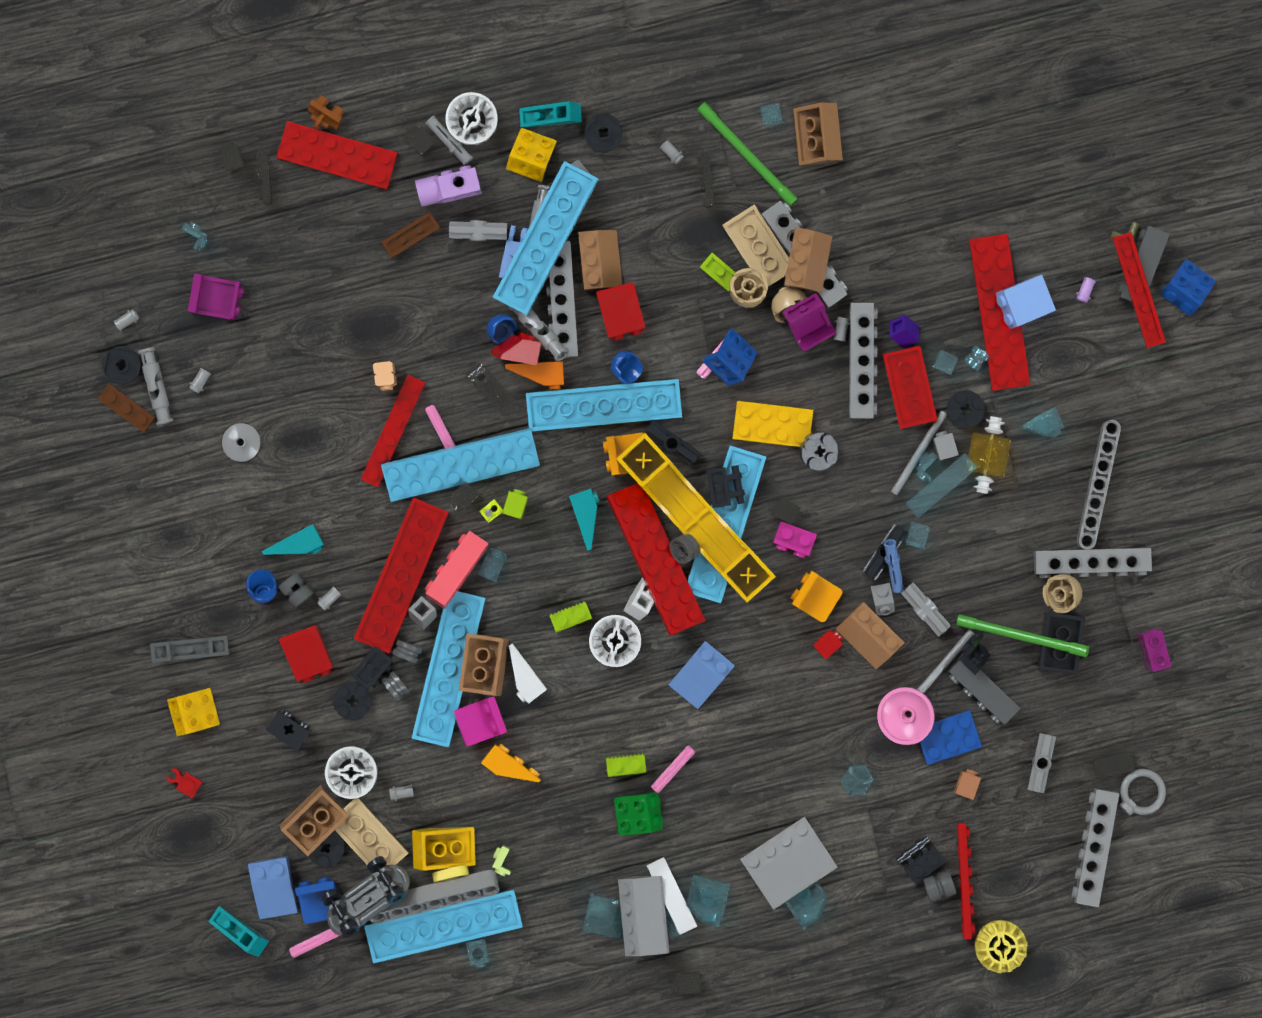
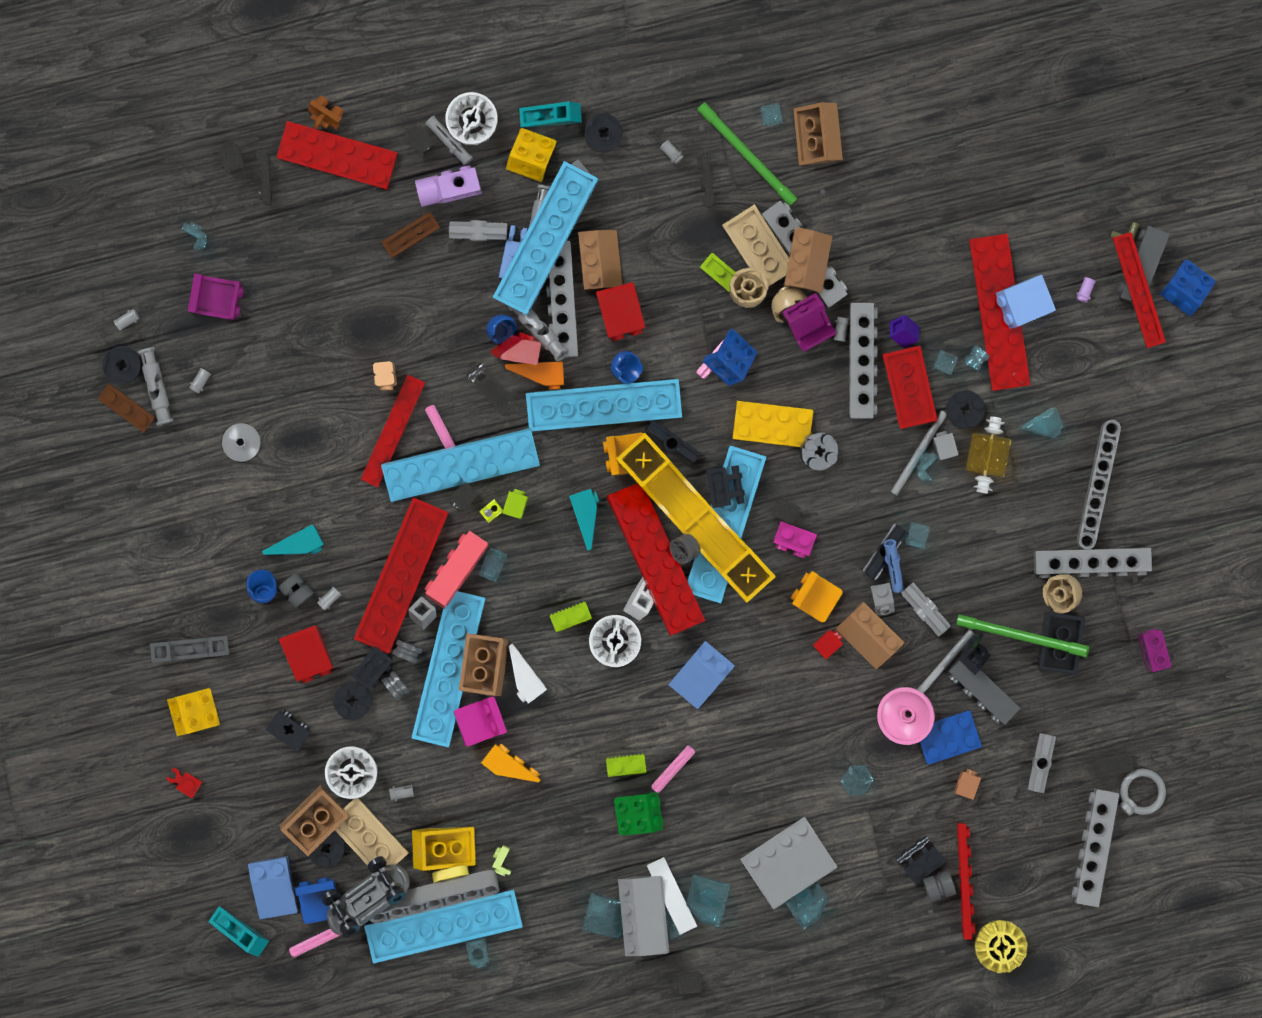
(941, 485): clear light blue slope -> none

